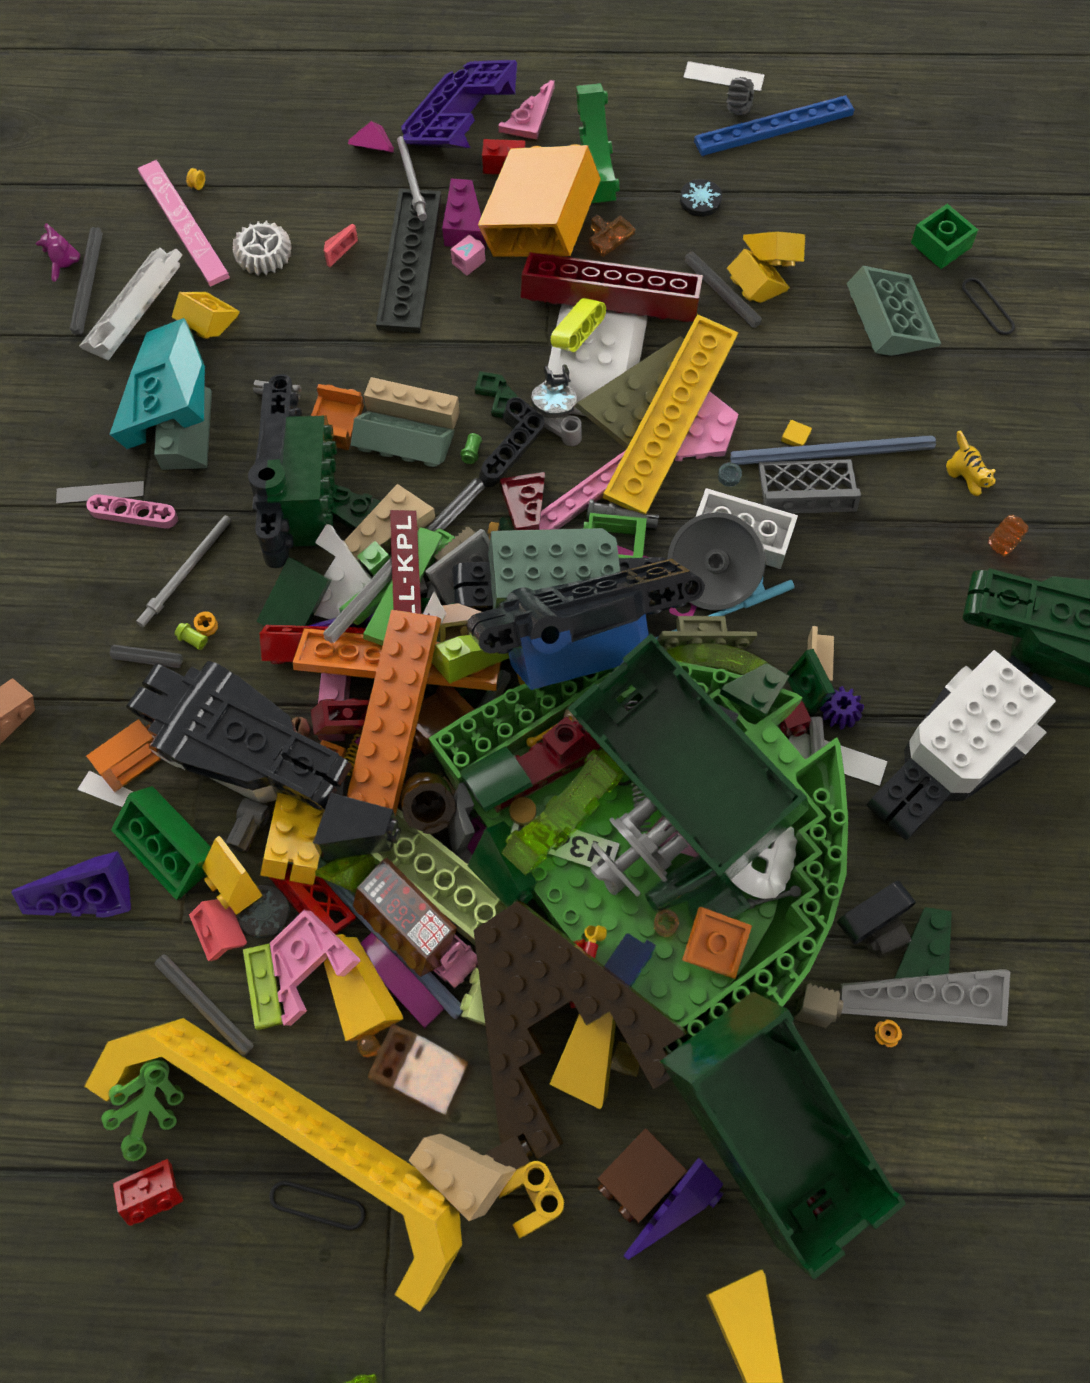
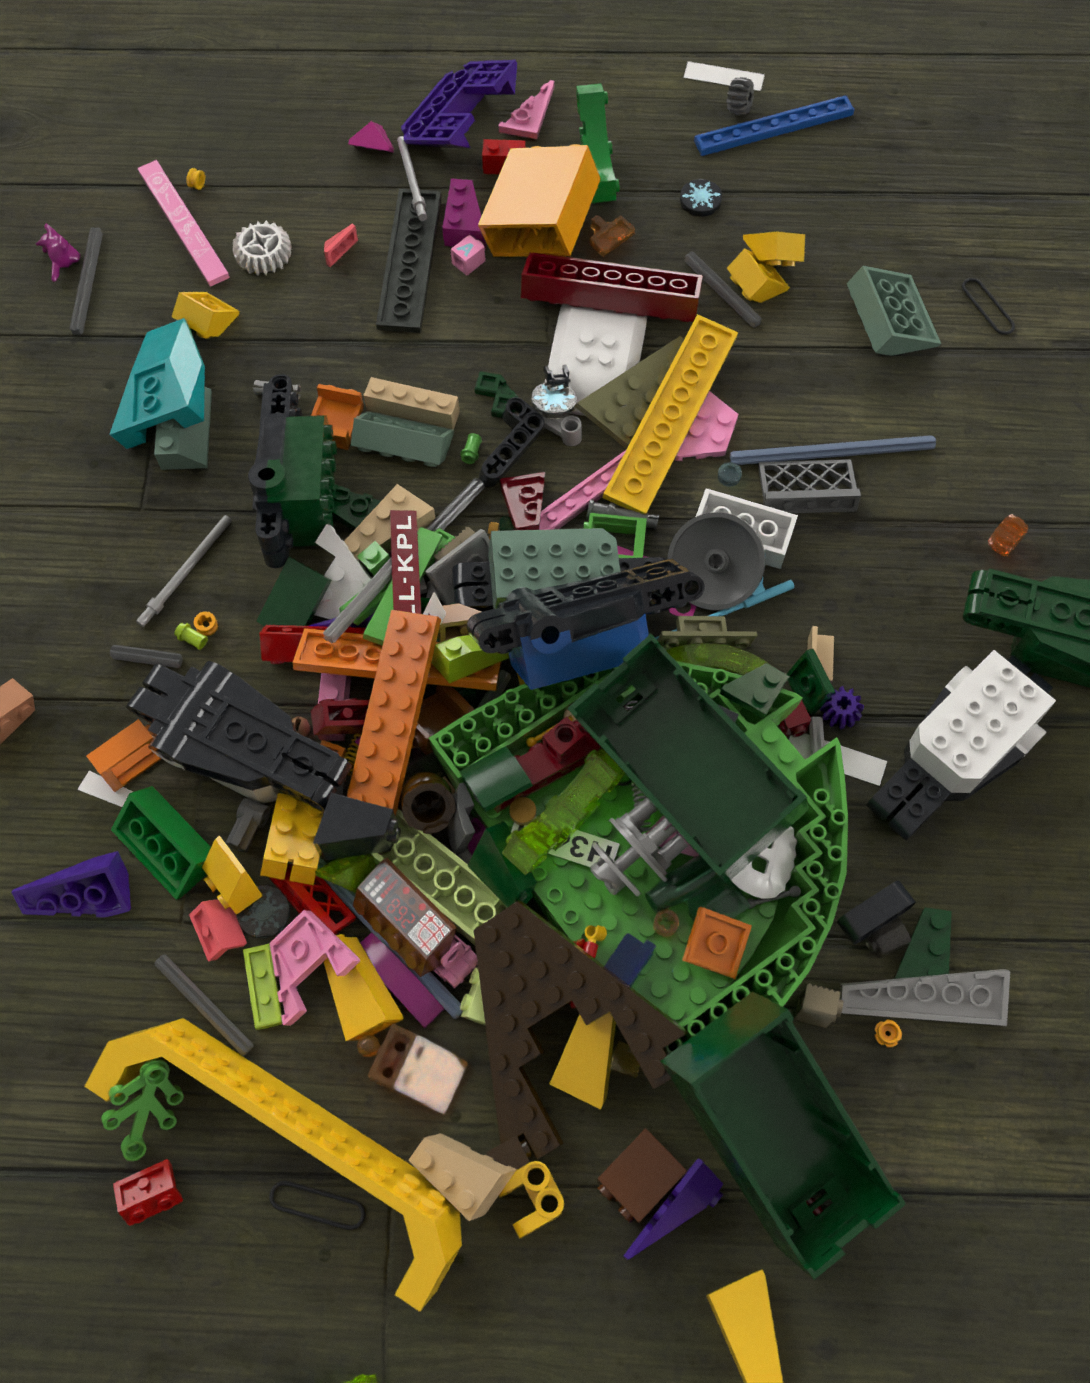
(83, 493): light grey sticker -> none
(131, 303): white slope -> none
(132, 510): bright pink beam -> none
(578, 325): neon yellow beam -> none
(796, 434): yellow tile -> none
(944, 236): green brick -> none
(968, 464): yellow animal -> none

